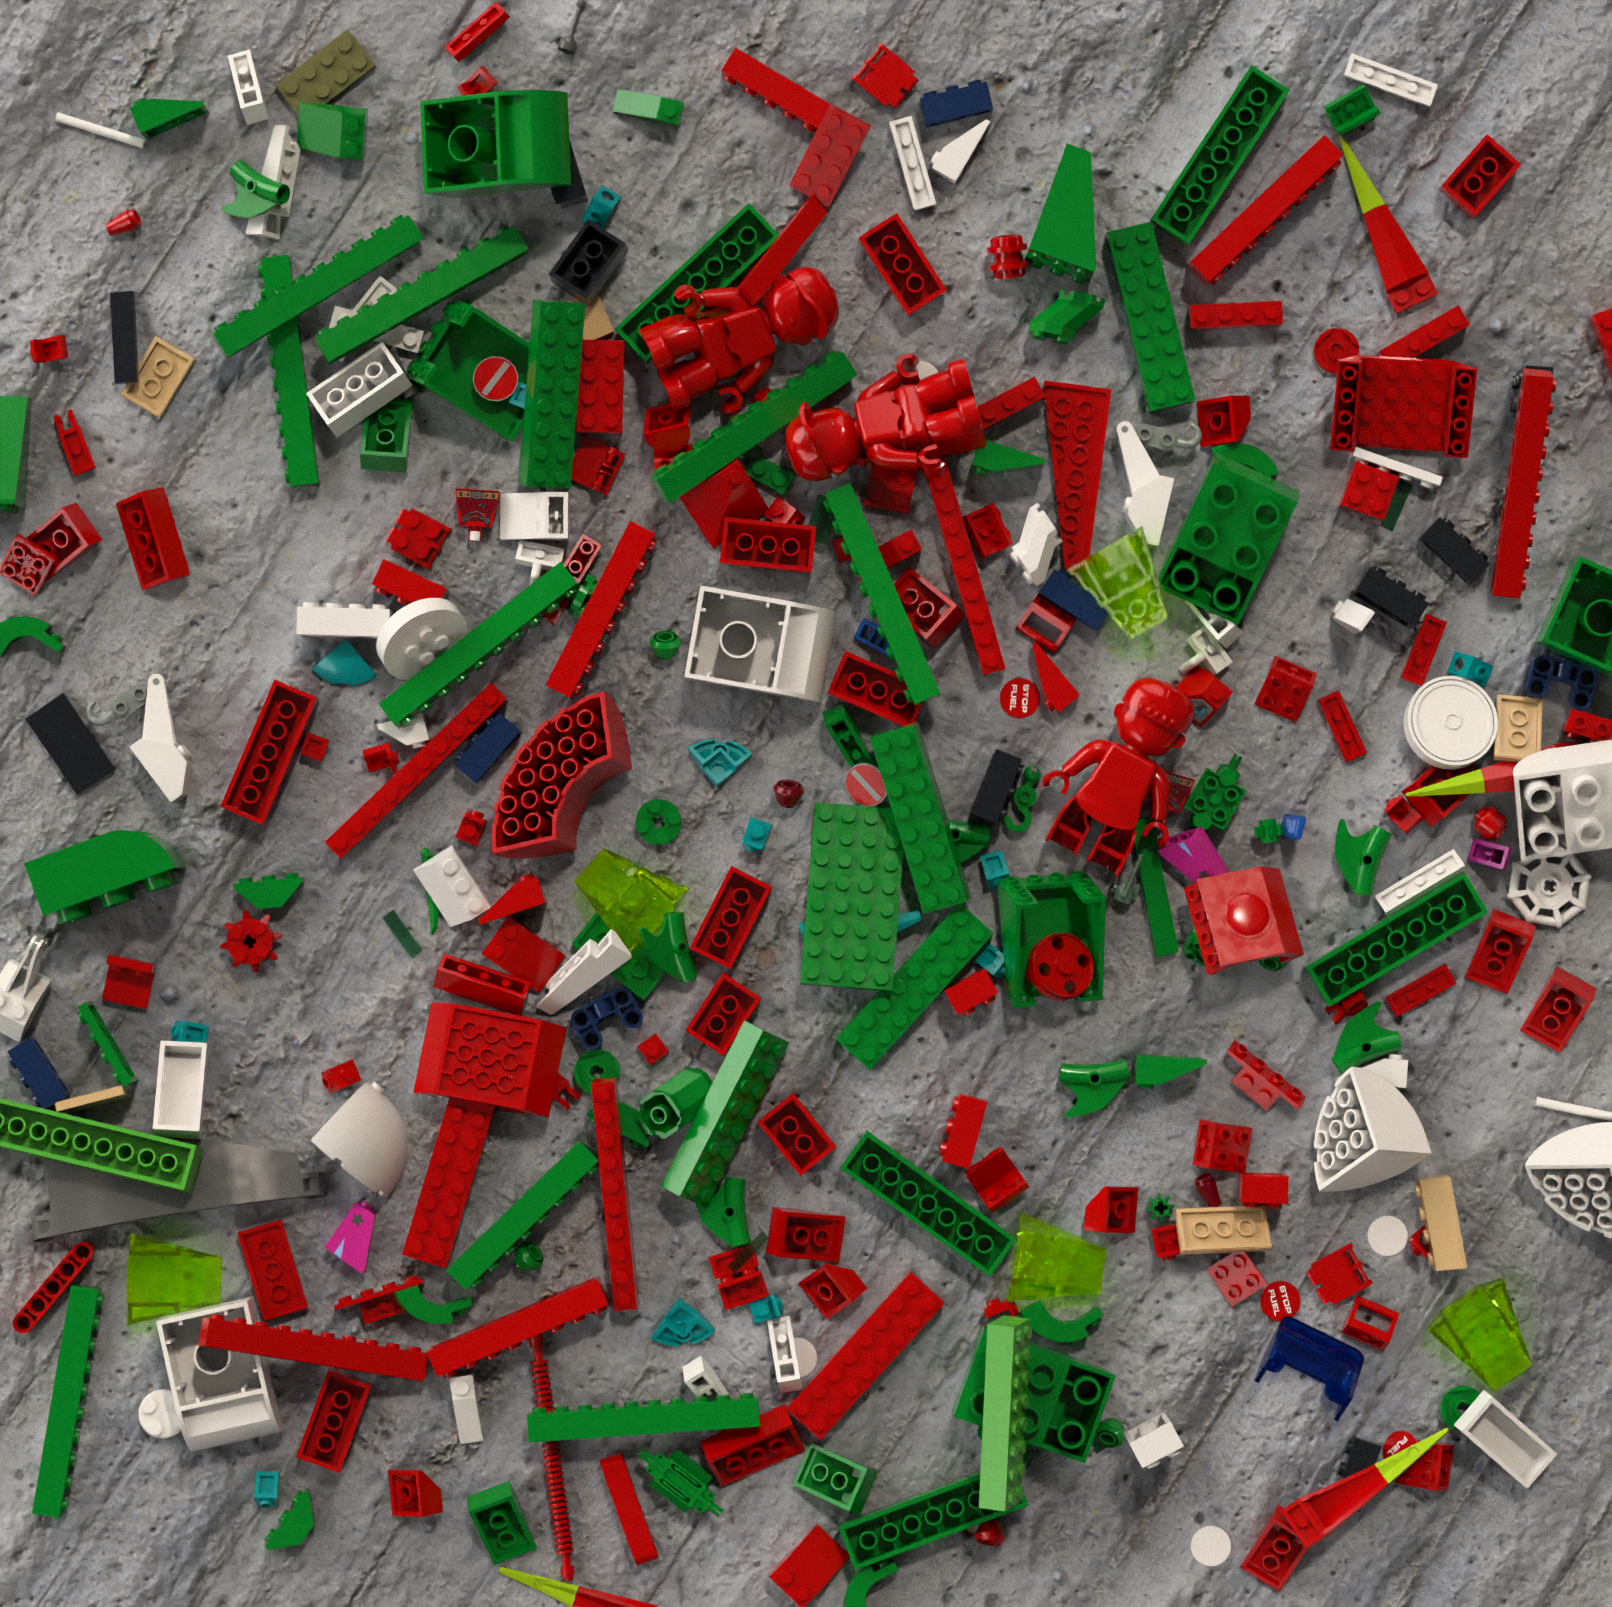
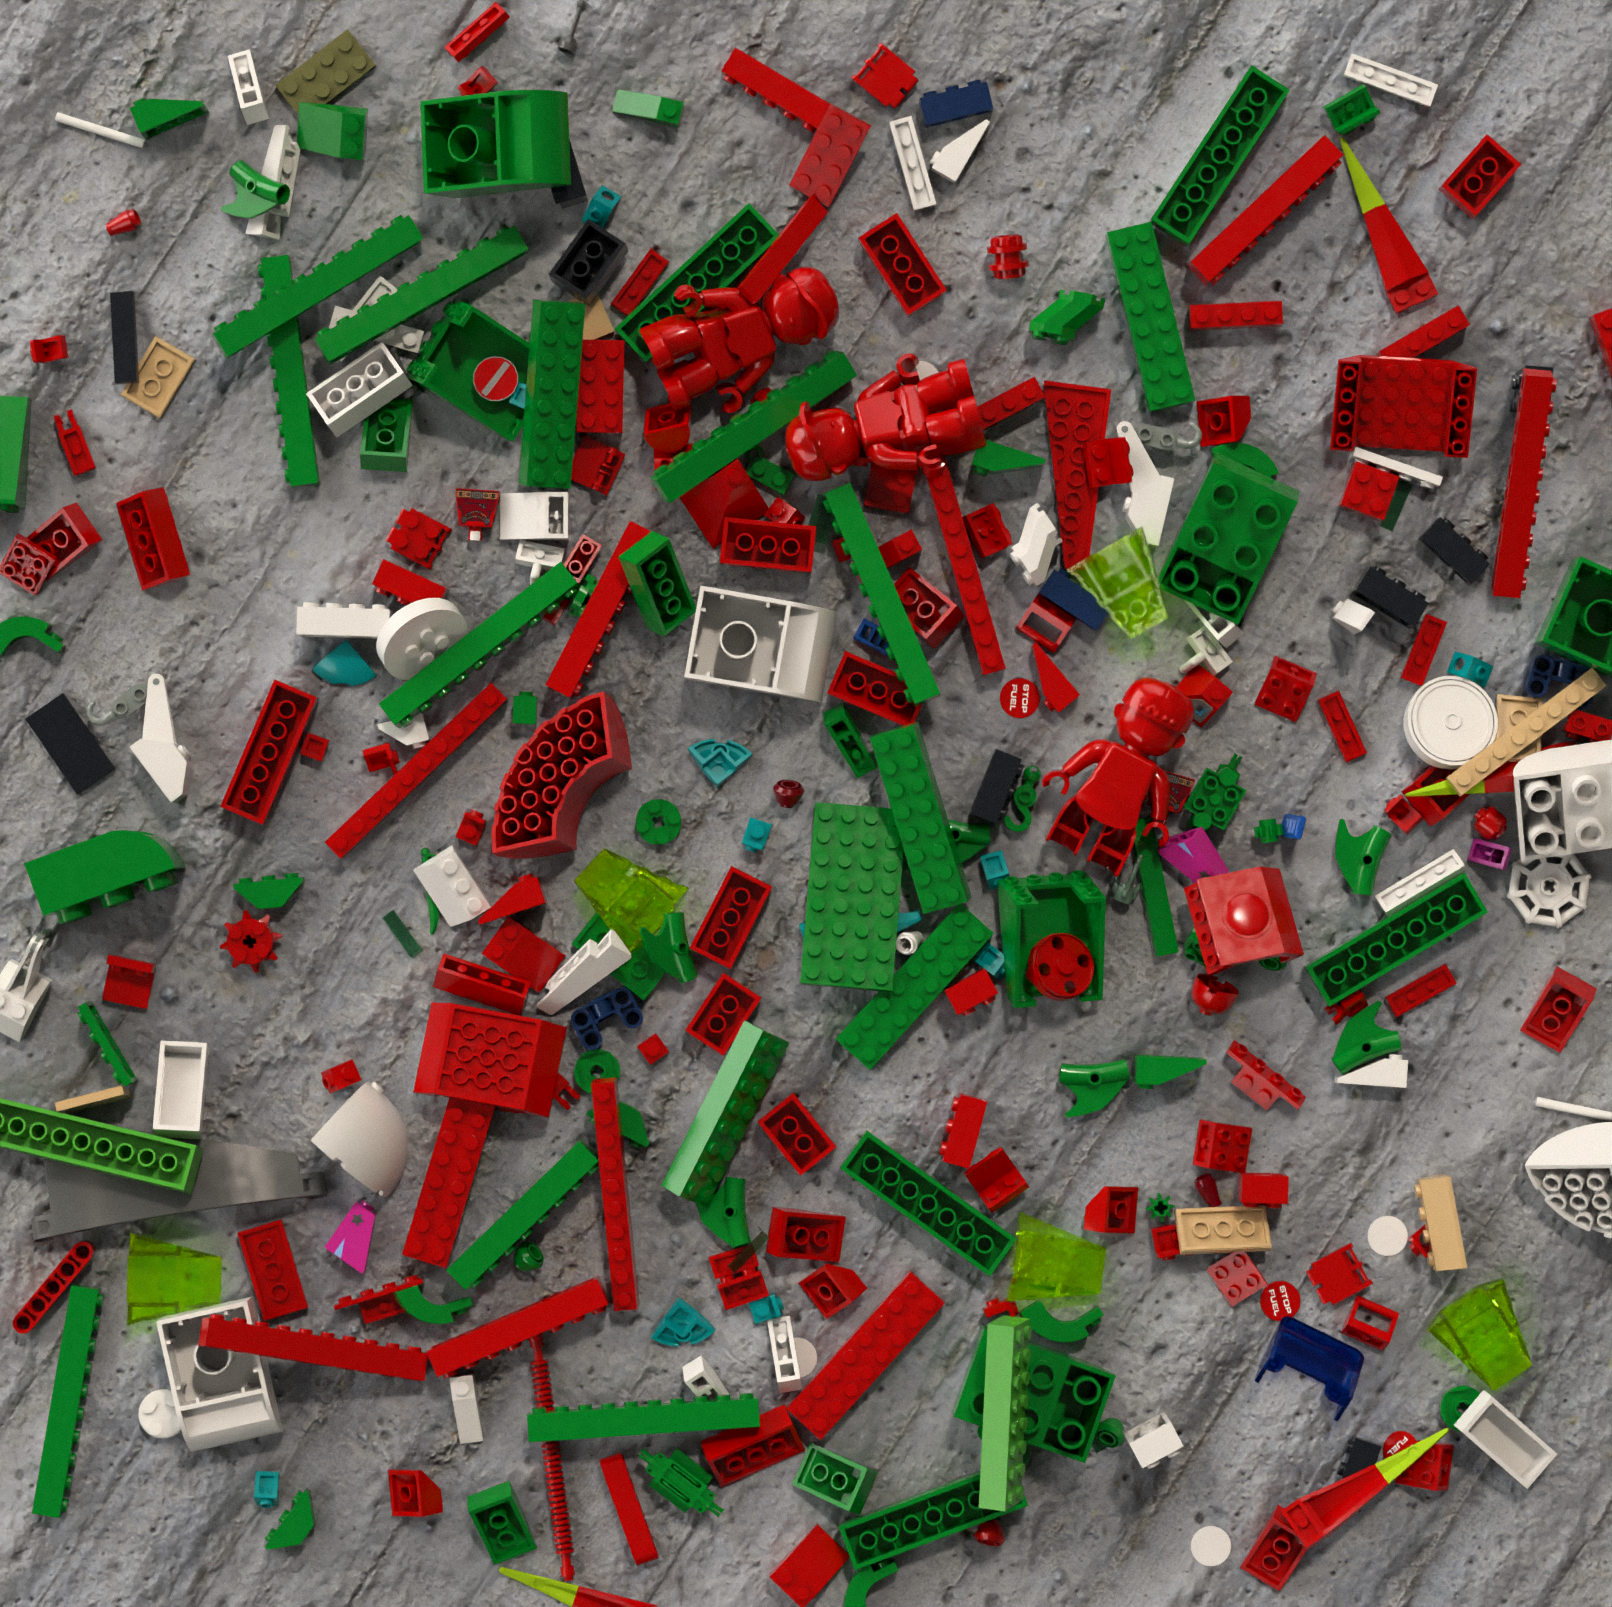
(38, 1073): dark blue brick -> none
(189, 1032): teal bracket -> none
(334, 1420): red brick -> none
(487, 747): dark blue brick -> none
(525, 708): none -> green brick
(640, 282): none -> red tile
(658, 583): none -> green brick
(665, 644): green cone -> none
(674, 1102): green brick -> none
(865, 784): red piece -> none
(908, 942): none -> white cone
(1066, 226): green windscreen -> none
(1108, 462): none -> red bracket
(1212, 995): none -> red cylinder
(1334, 345): red tile -> none
(1366, 1133): white brick -> none
(1500, 951): red slope -> none
(1526, 732): none -> tan plate

